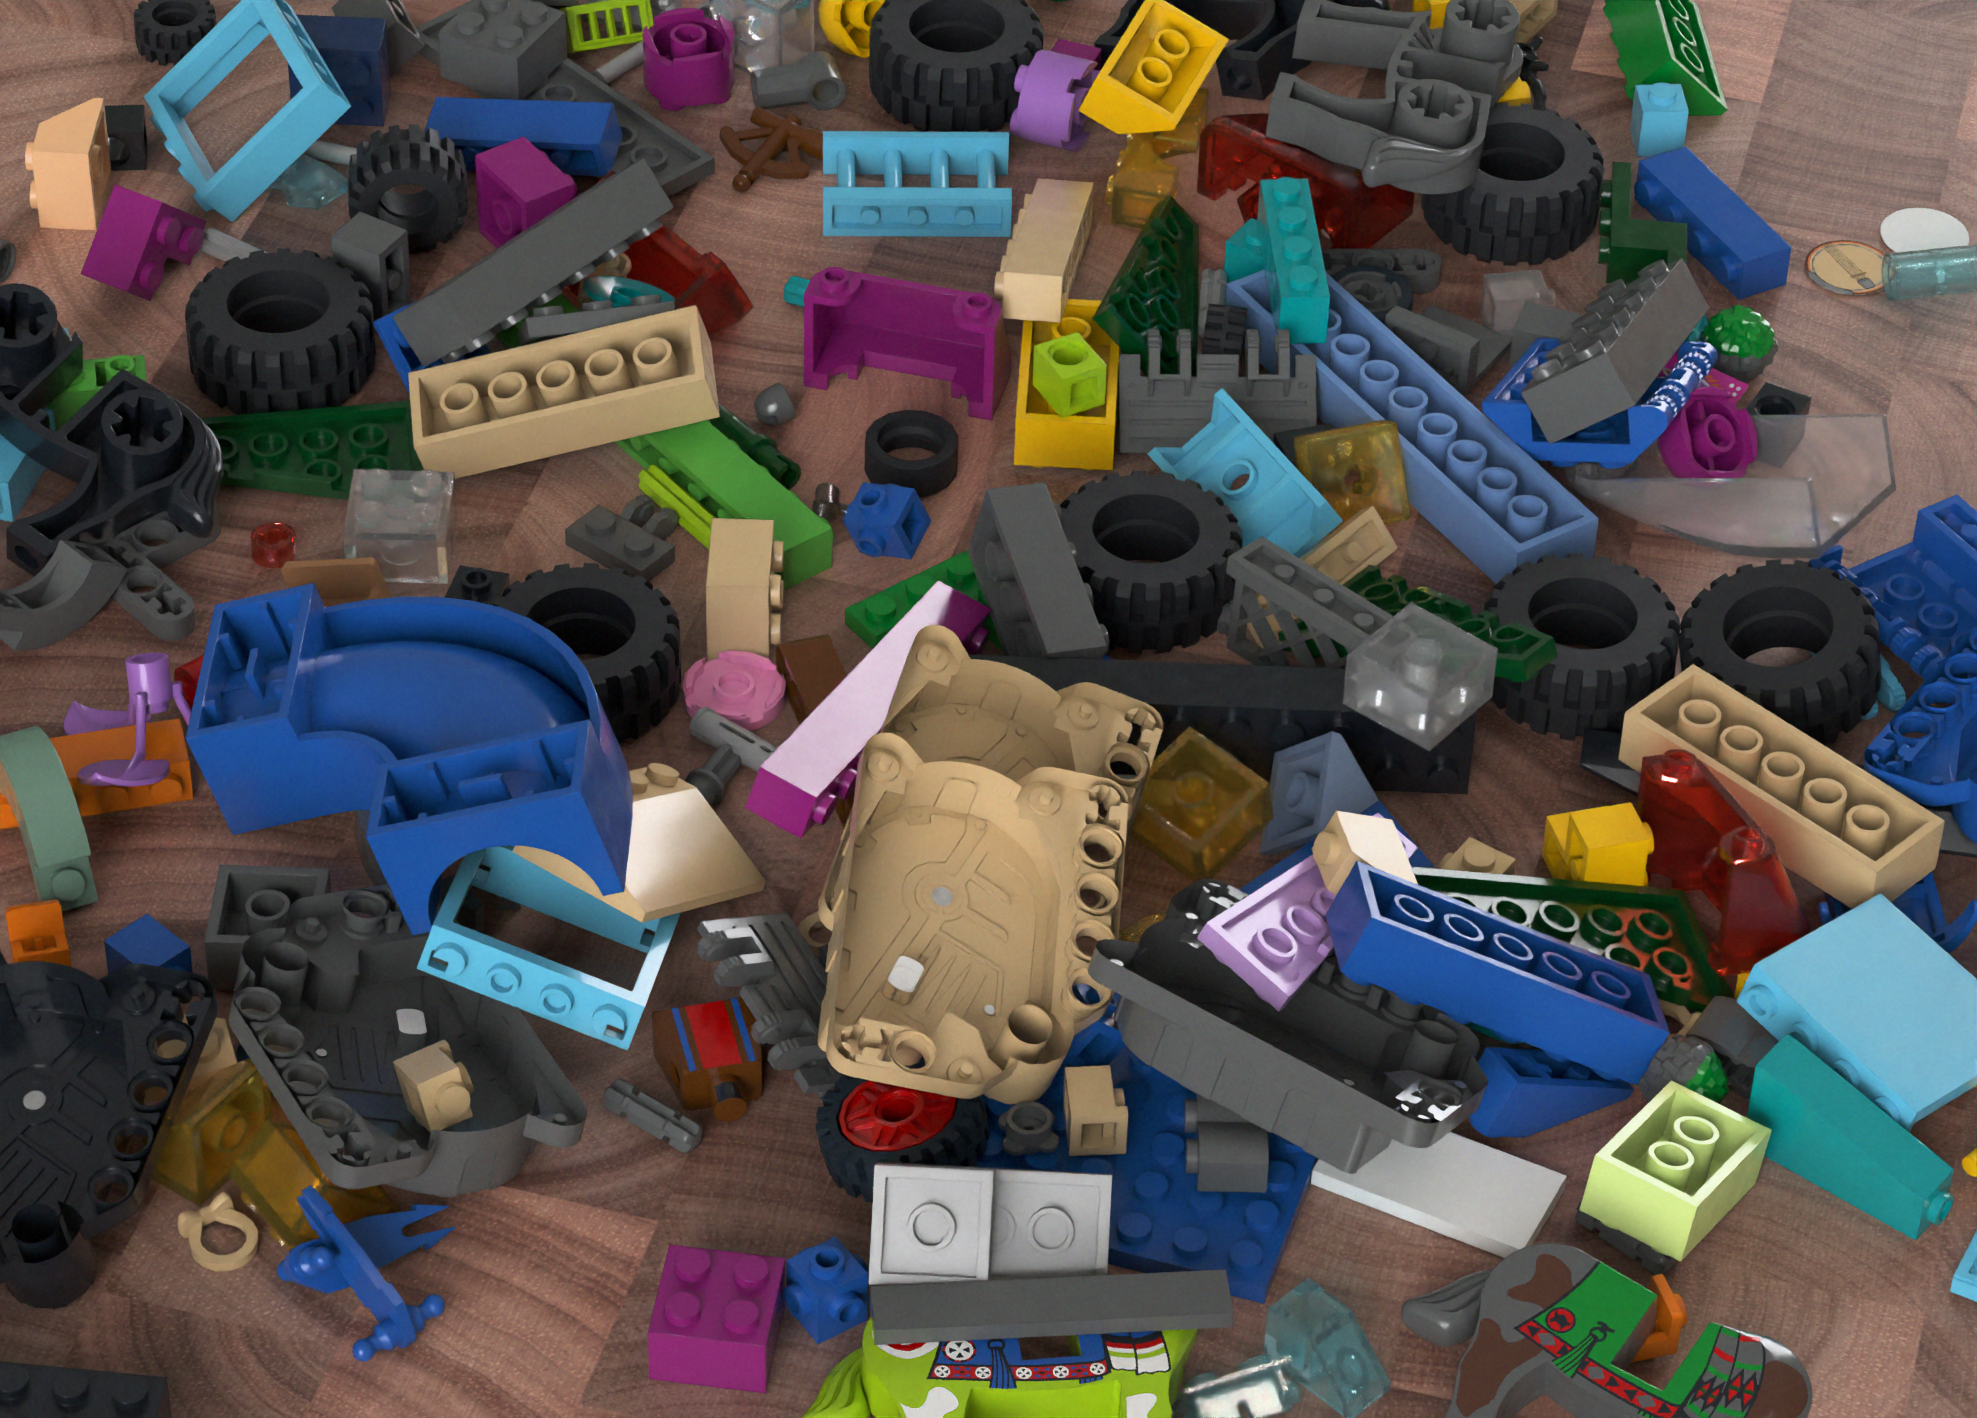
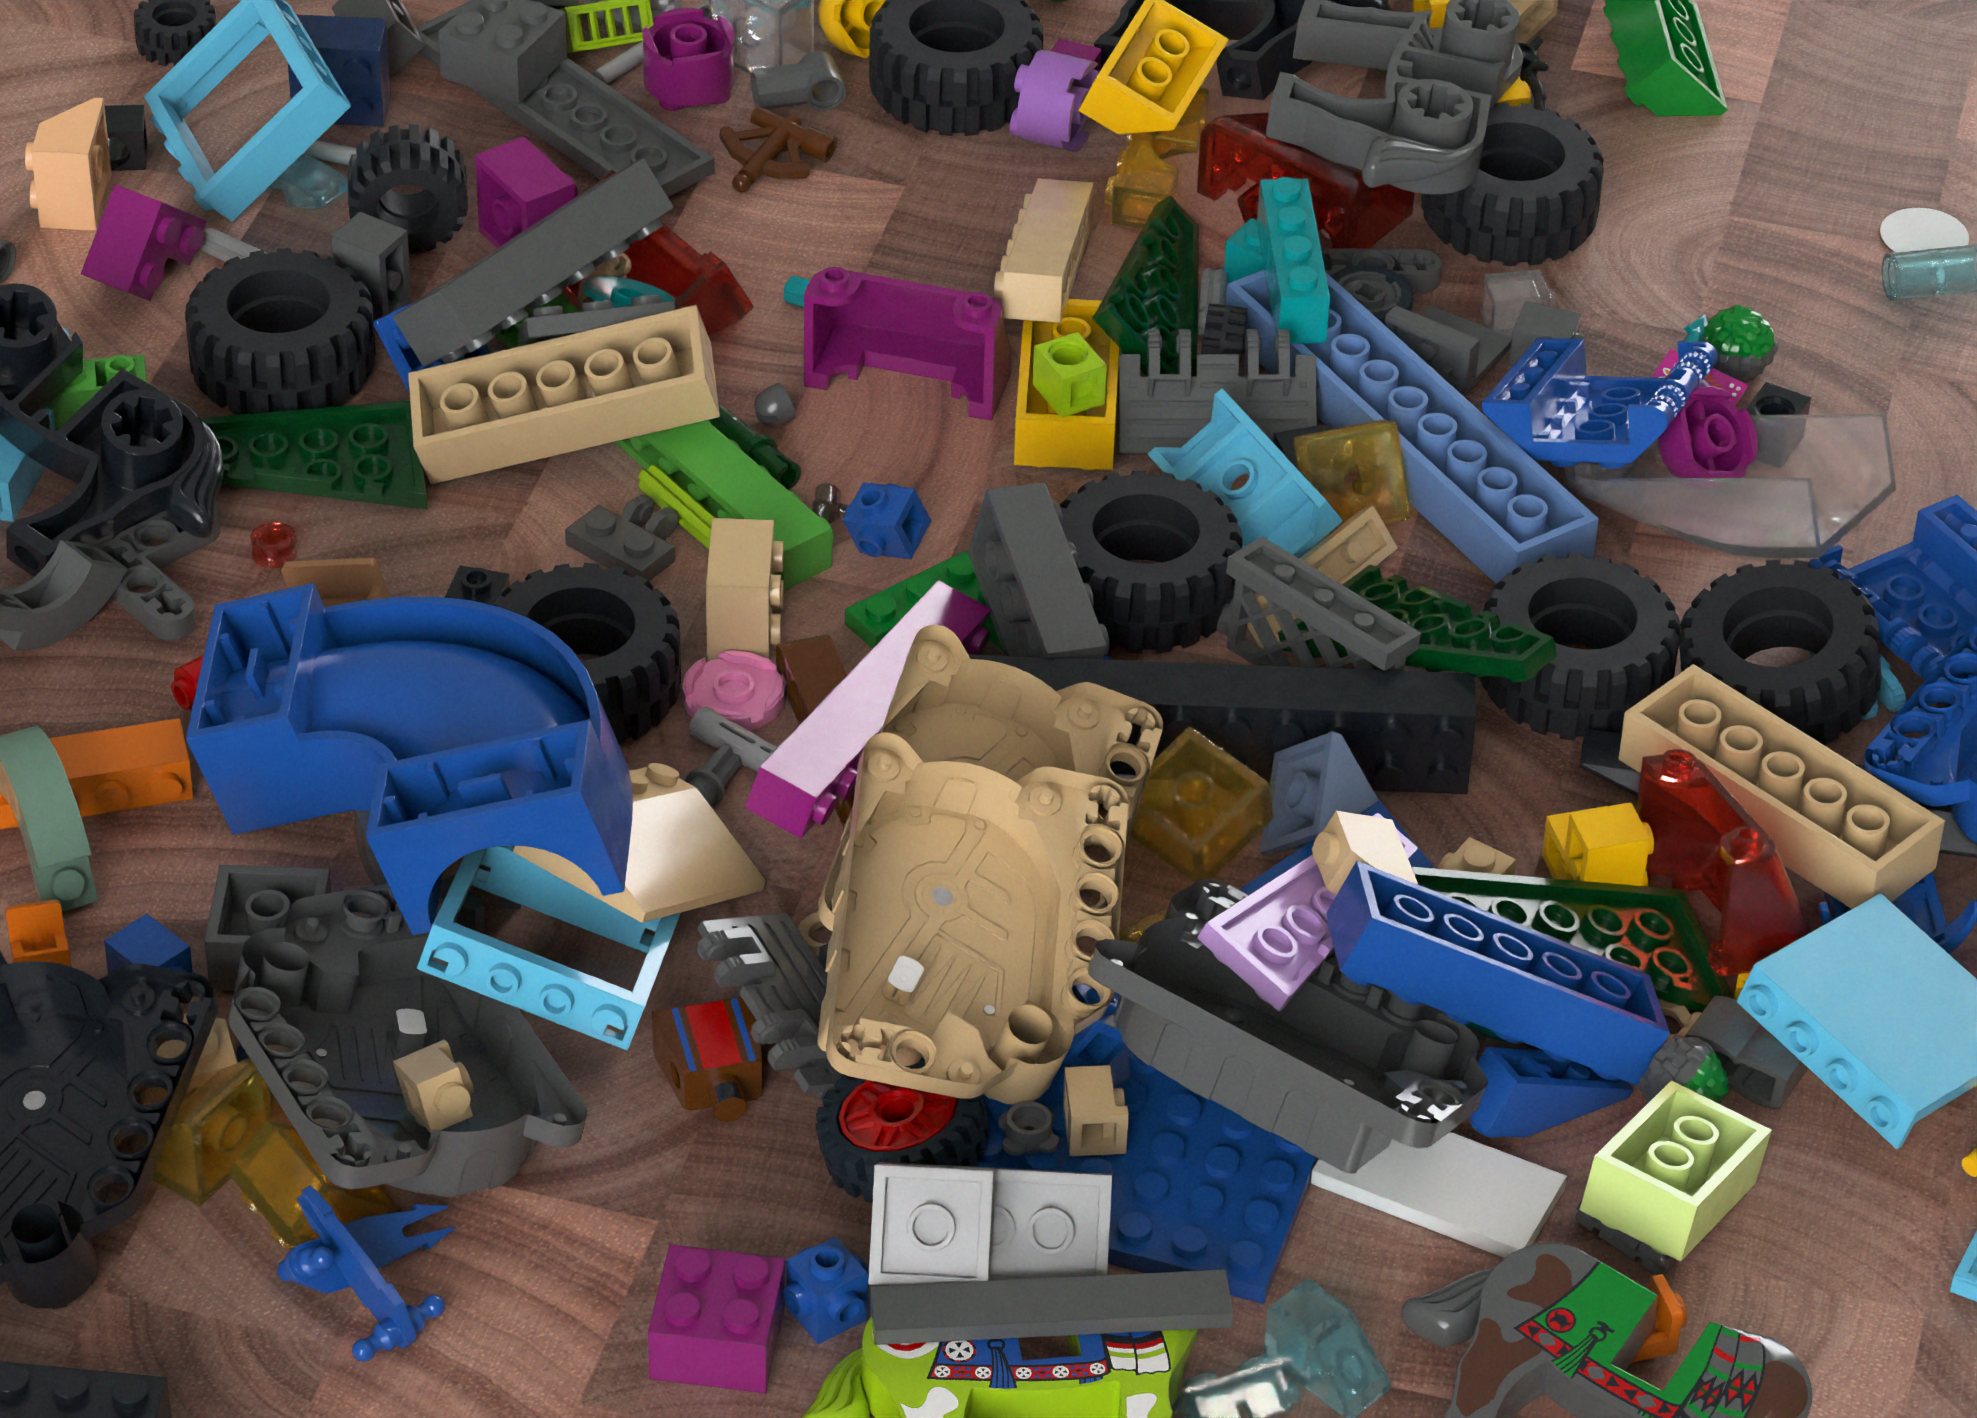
(148, 694): medium lavender plant -> none
(221, 1210): tan piece -> none
(403, 523): clear brick -> none
(574, 135): blue brick -> none
(653, 1116): dark grey axle -> none
(913, 430): black tyre -> none
(916, 210): medium azure fence -> none
(1226, 1149): dark grey brick -> none
(1419, 676): clear brick -> none
(1615, 349): dark grey brick -> none
(1629, 243): dark green bracket -> none
(1658, 118): medium azure brick -> none
(1720, 226): blue brick -> none
(1846, 267): tan sticker -> none
(1846, 1141): teal slope -> none

